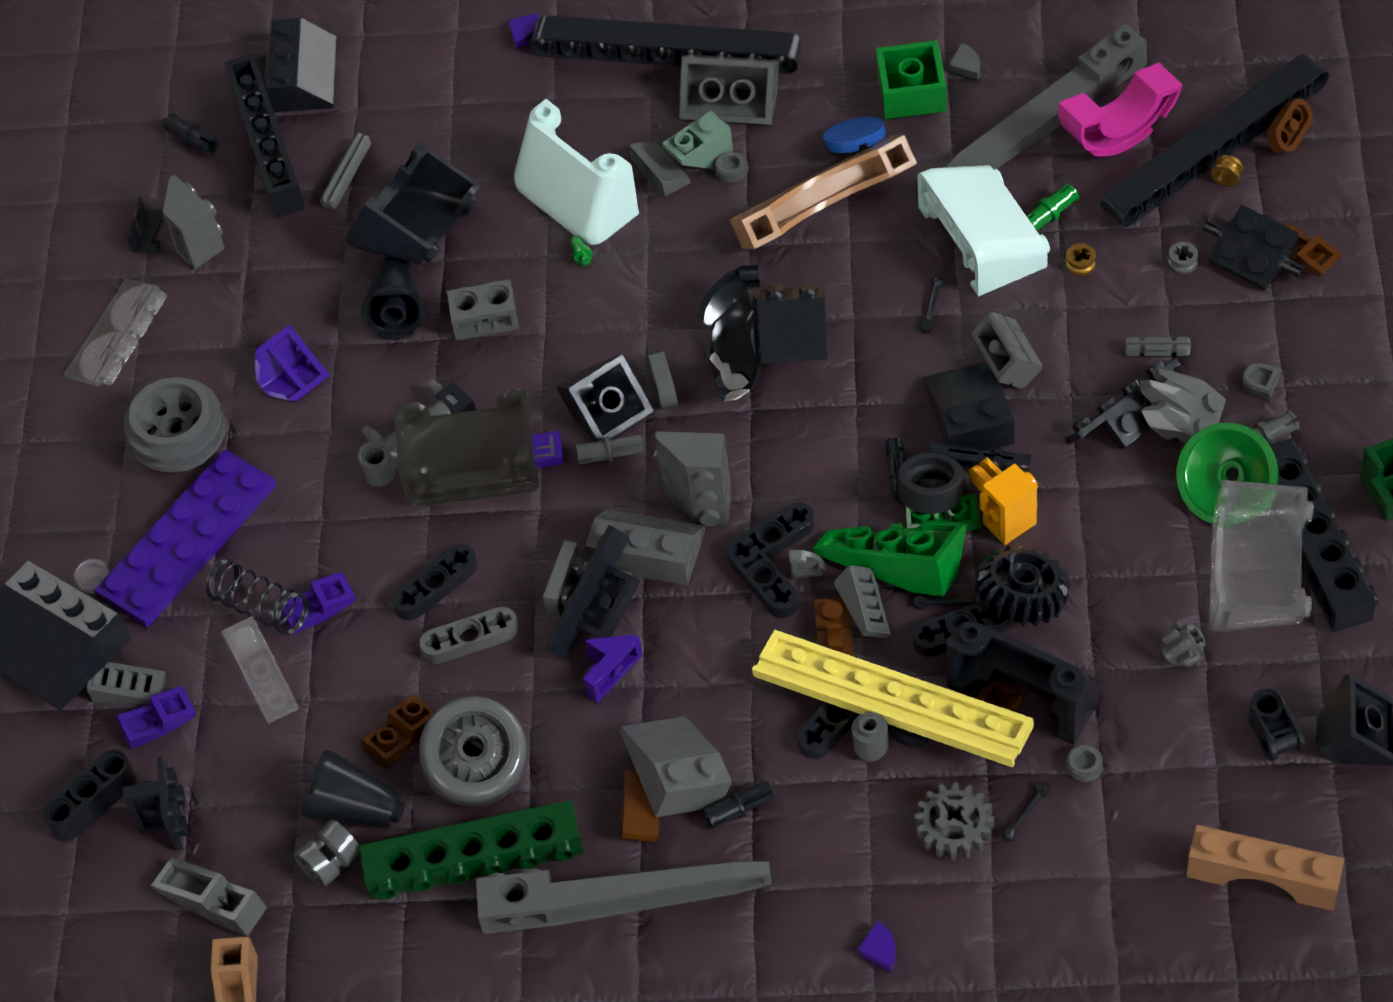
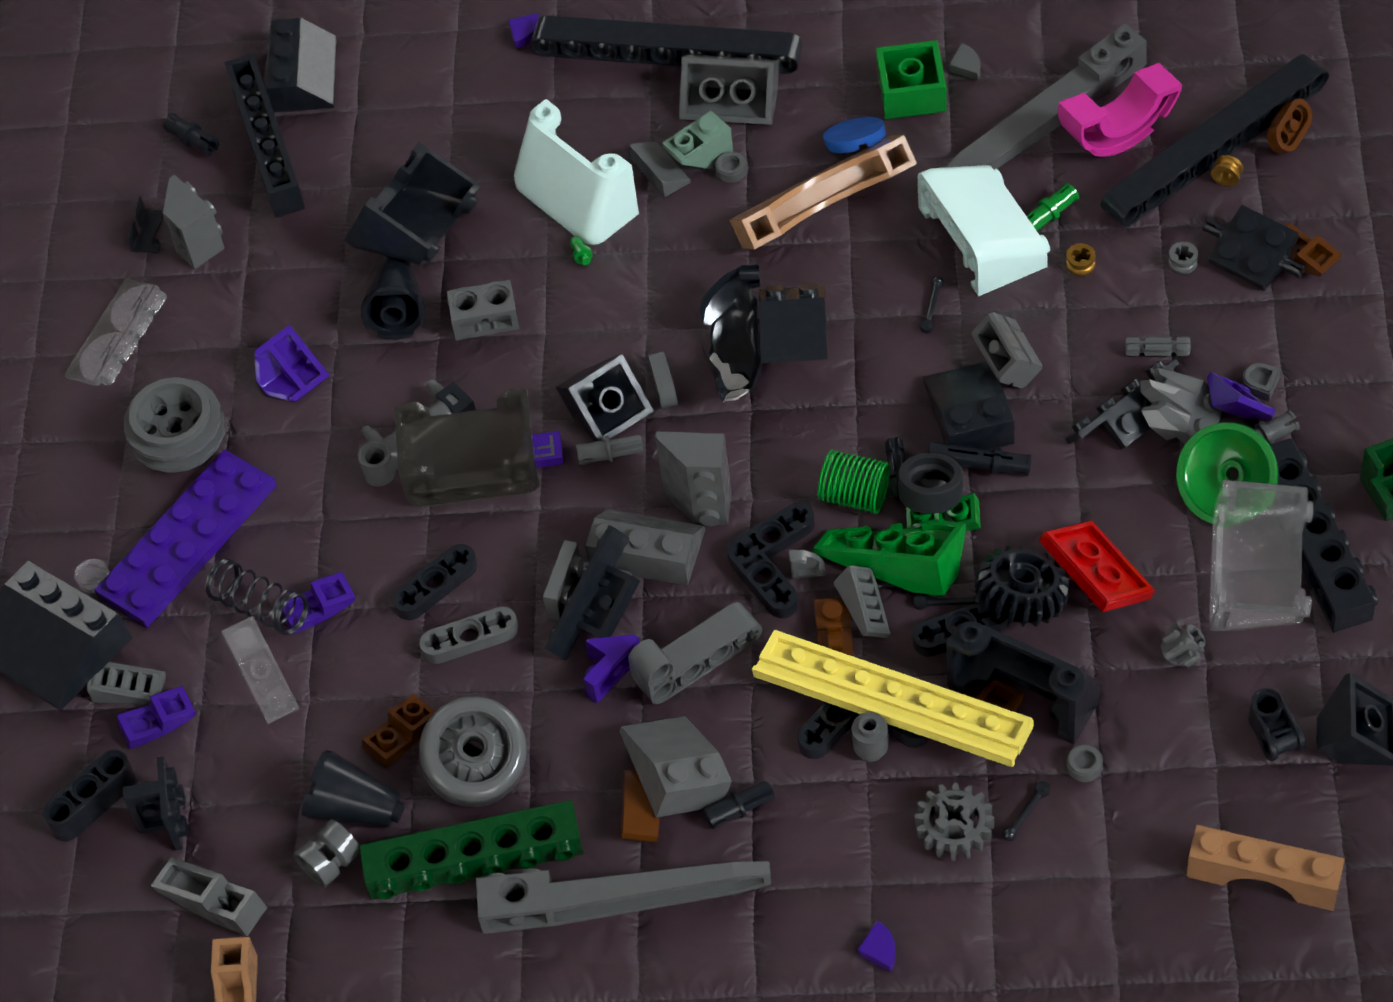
(345, 171): dark grey axle -> none
(694, 654): none -> dark grey beam
(882, 475): none -> green piece
(1005, 499): light orange brick -> none
(1097, 566): none -> red tile
(1237, 399): none -> dark purple slope

